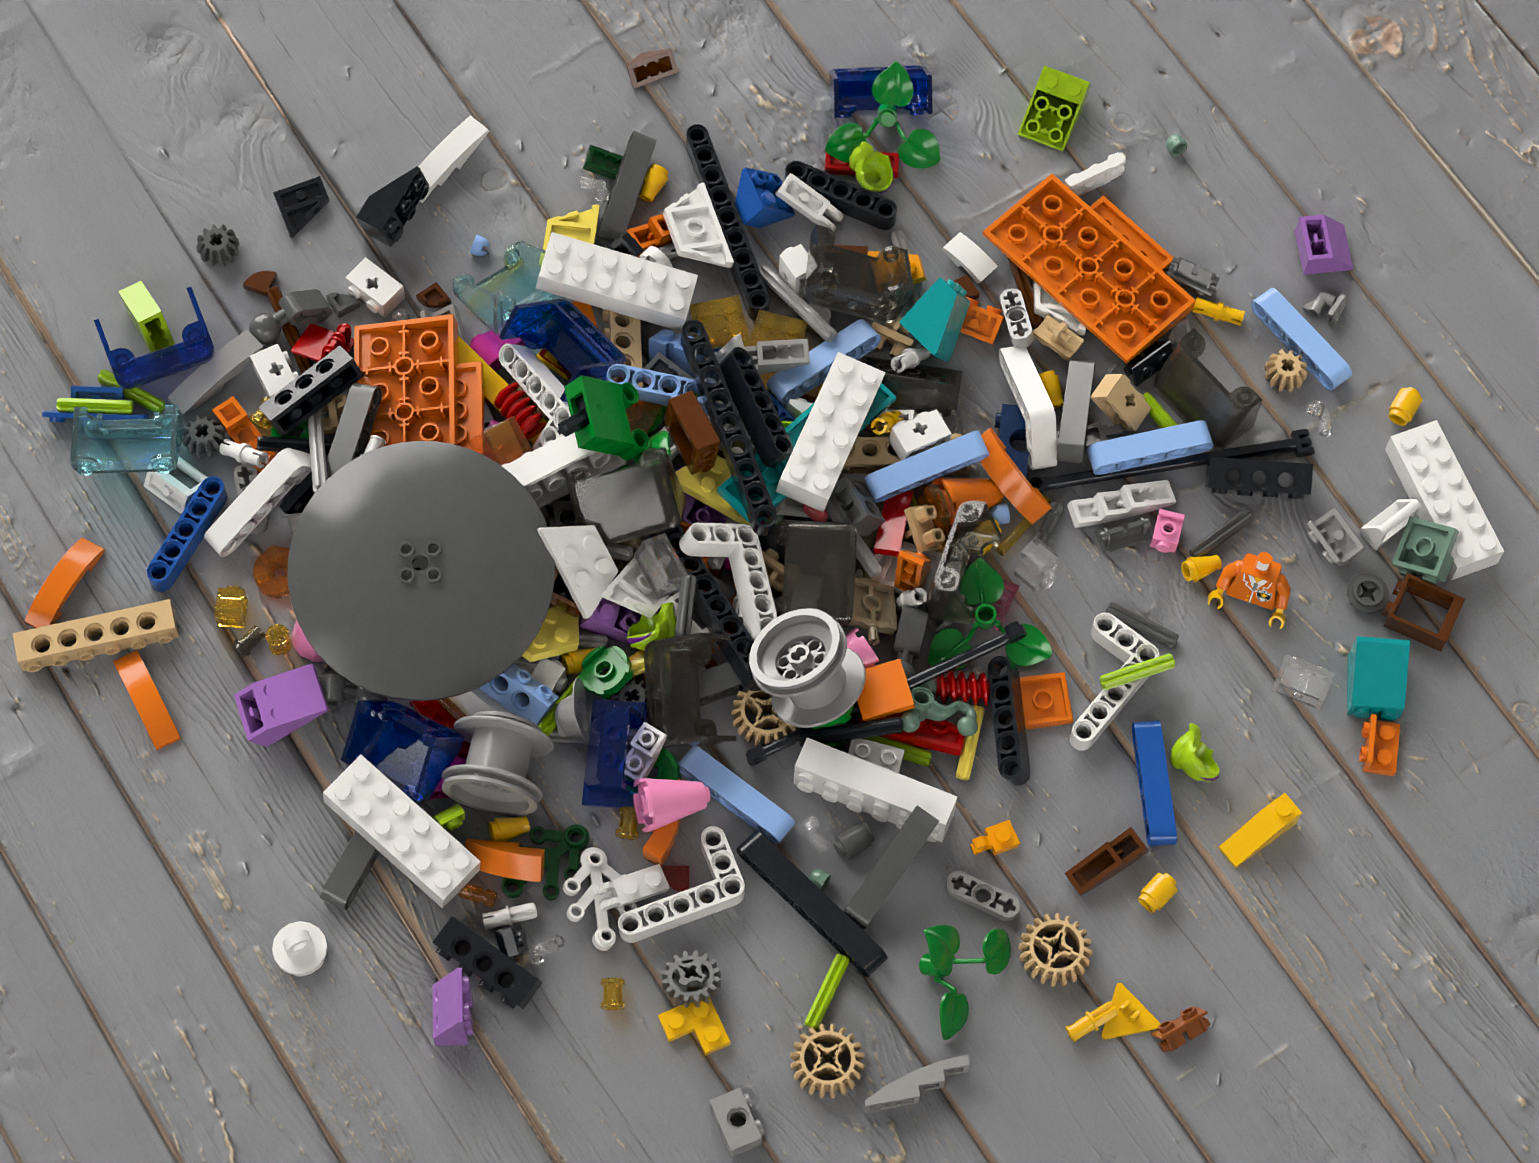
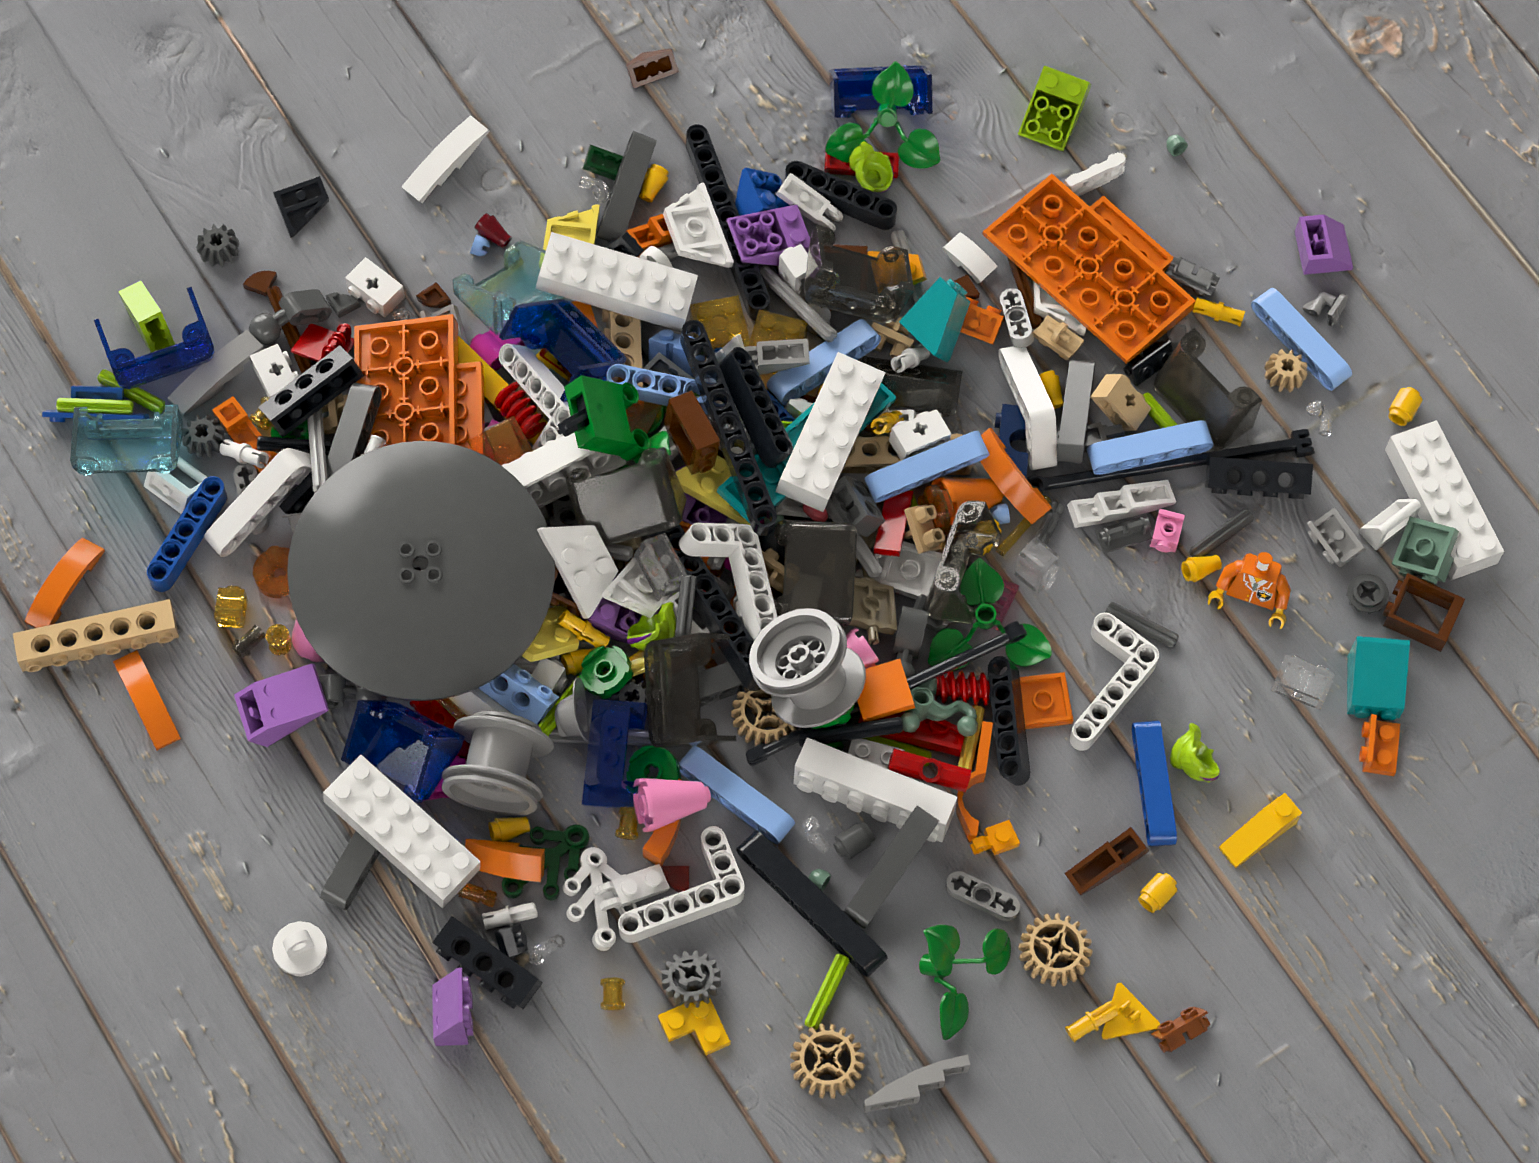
(393, 206): black slope -> none
(451, 817): lime slope -> none
(492, 230): none -> dark red cone
(583, 629): none -> yellow pin
(644, 751): white slope -> none
(736, 1138): light grey brick -> none
(768, 233): none -> medium lavender slope
(910, 599): white pin -> none
(911, 570): orange slope -> none
(946, 774): none -> red piece
(968, 823): none -> orange piece
(1137, 671): lime axle -> none

